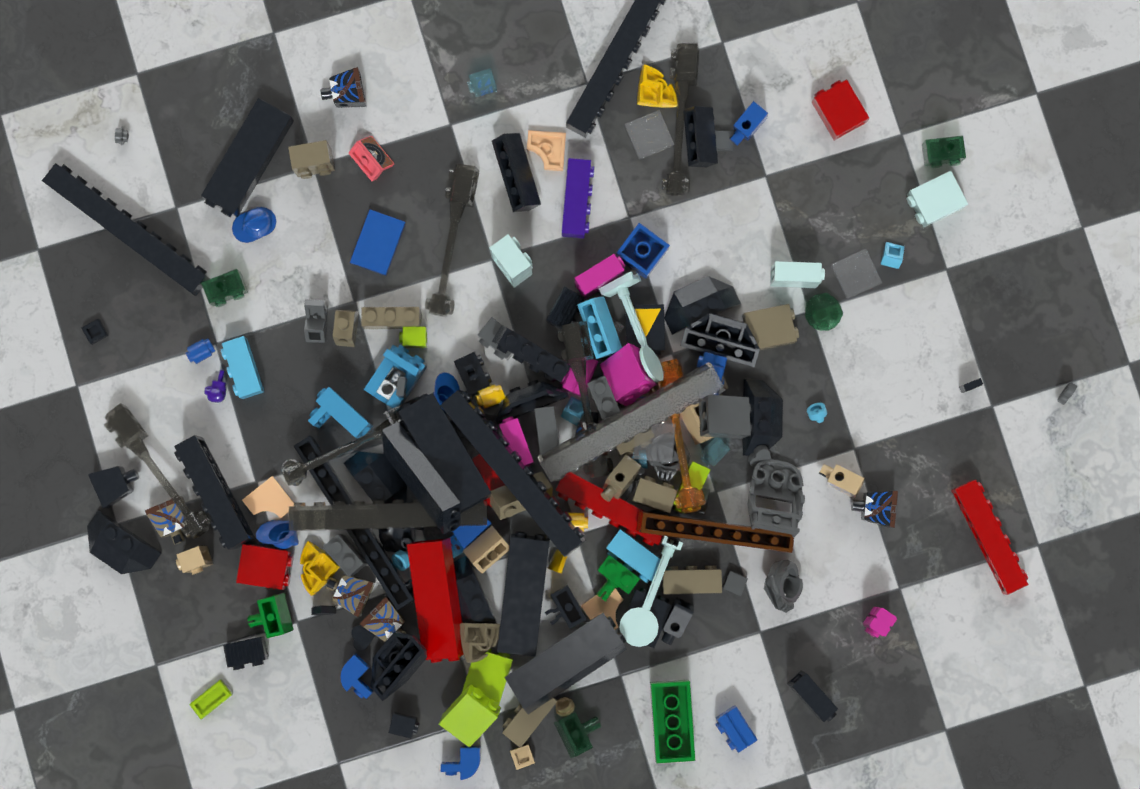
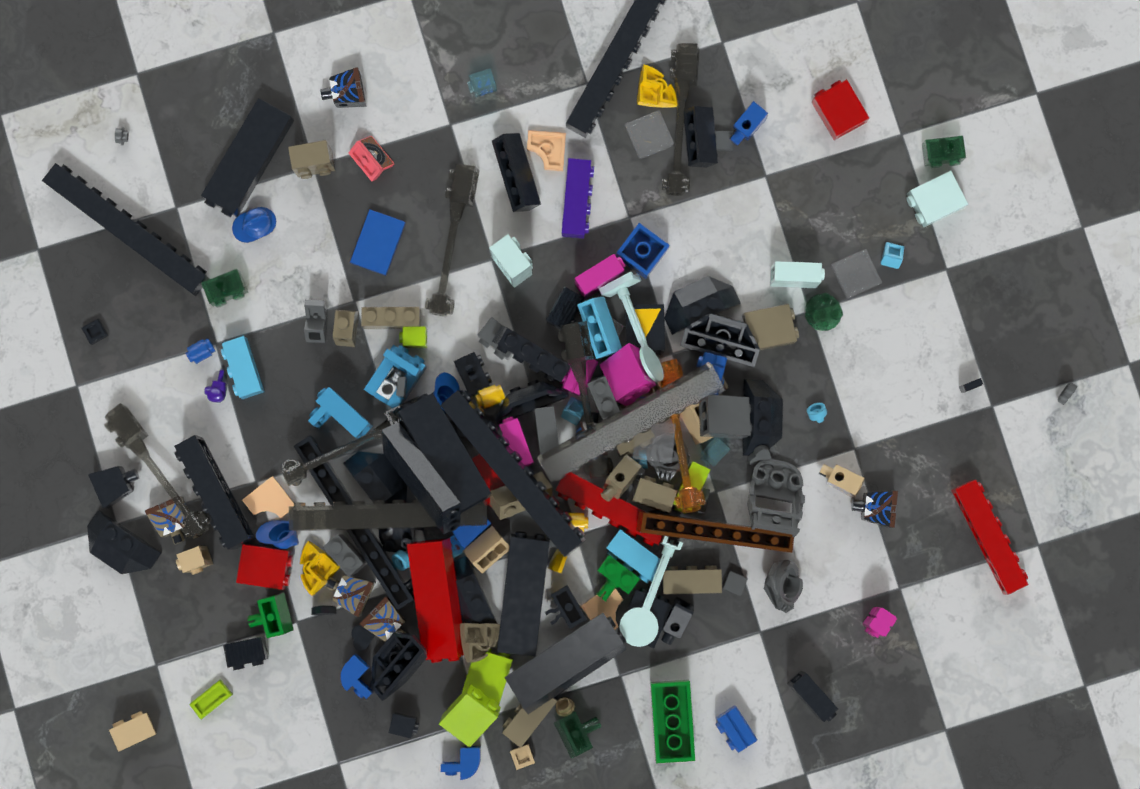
(133, 731): none -> tan brick

